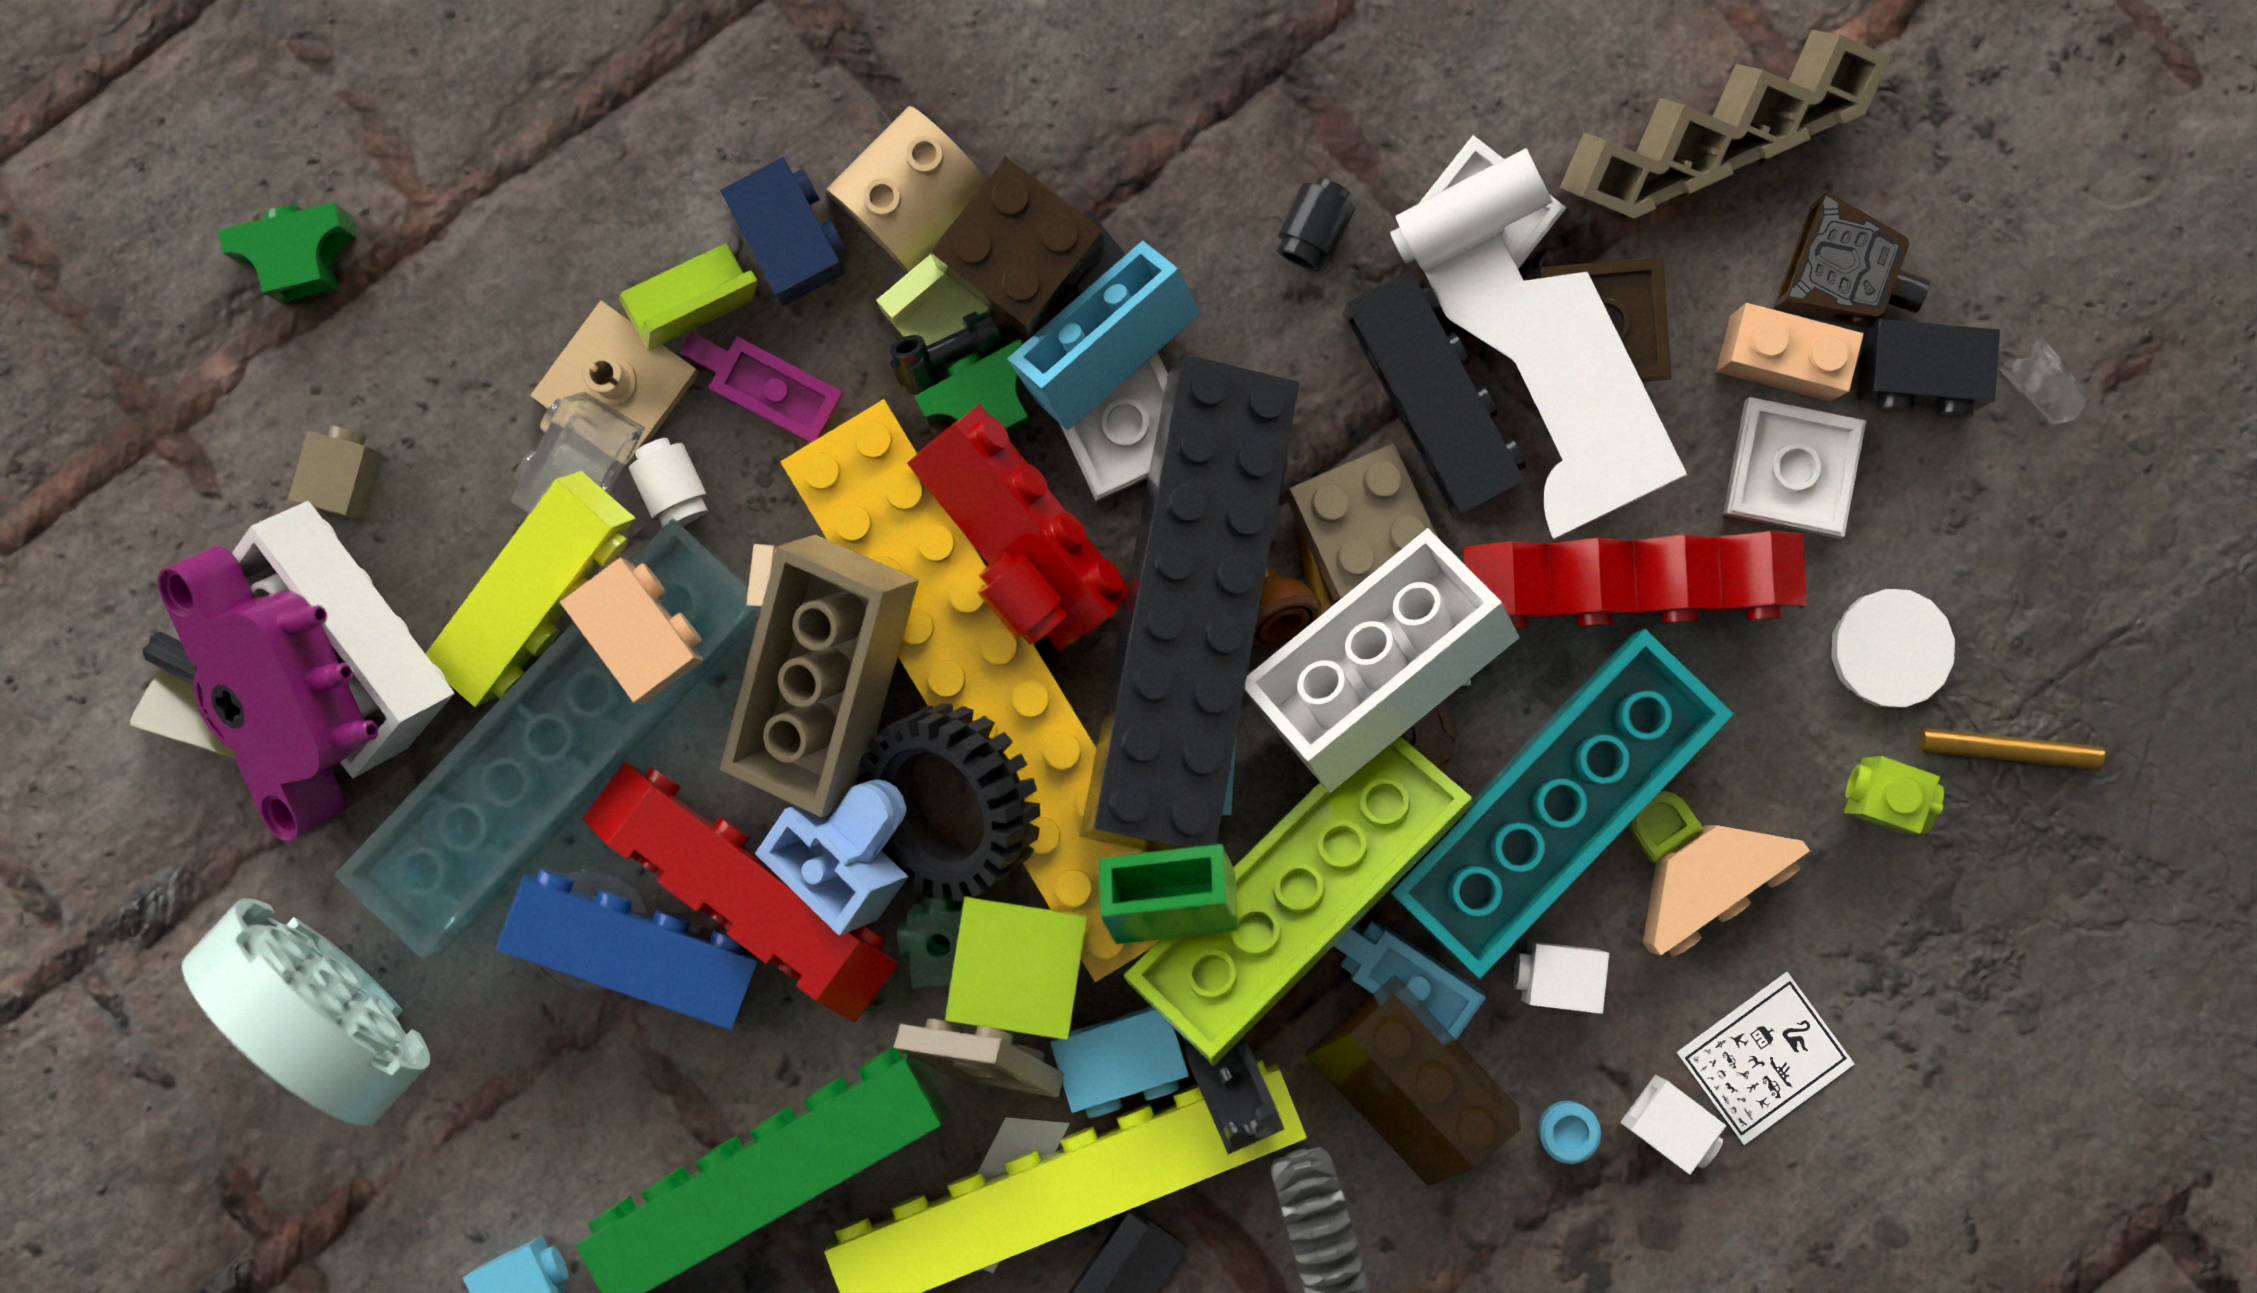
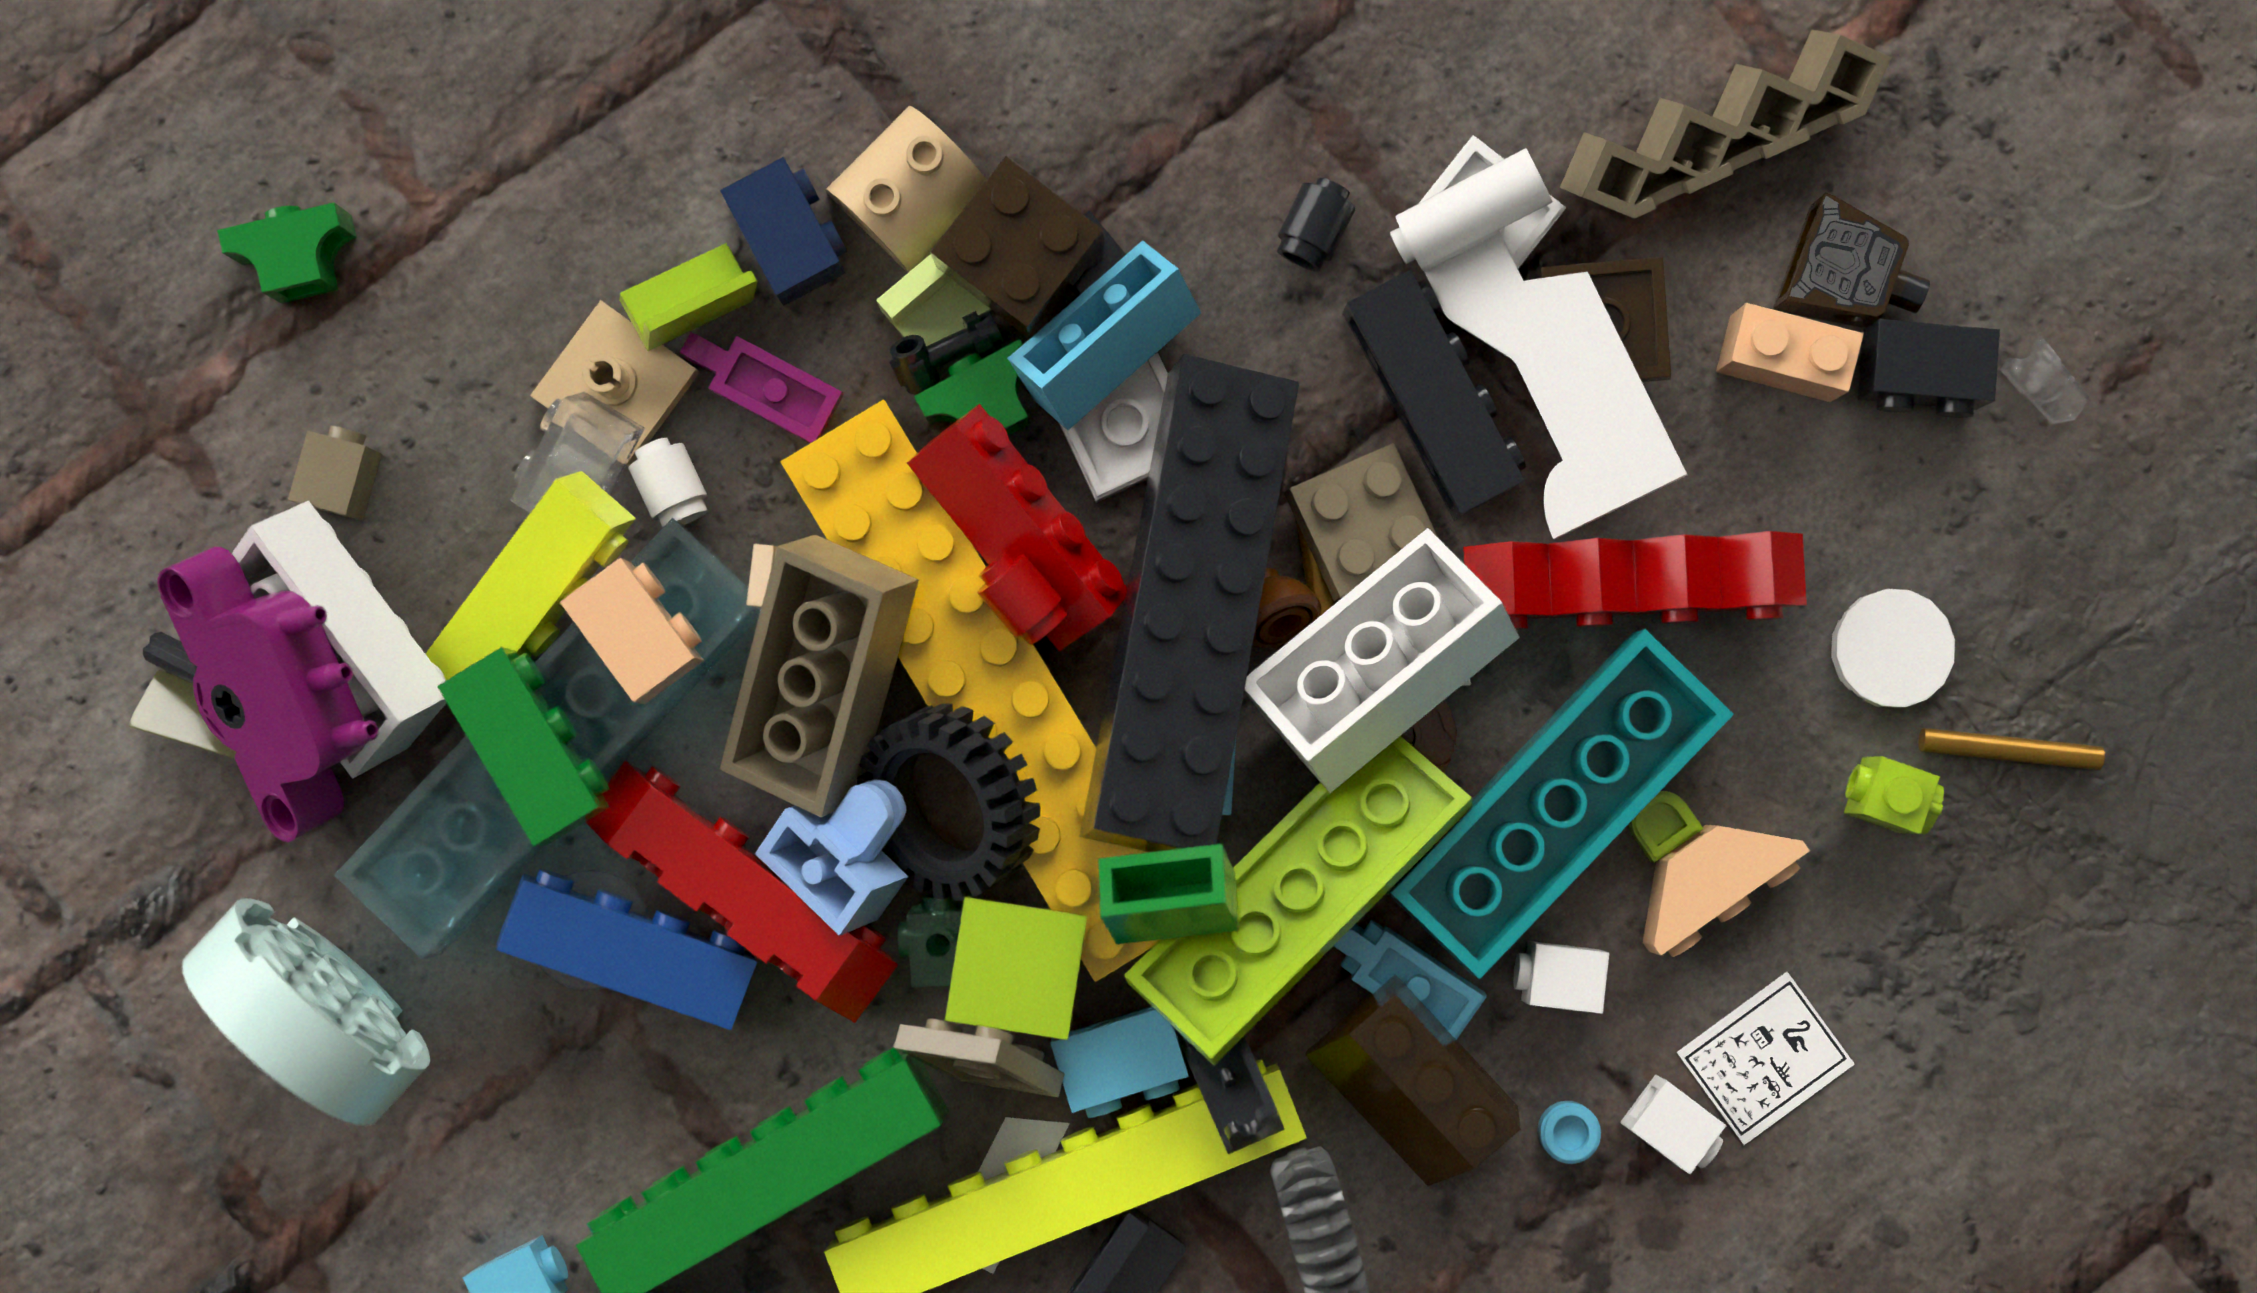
(525, 745): none -> green brick
(1794, 467): white tile -> none

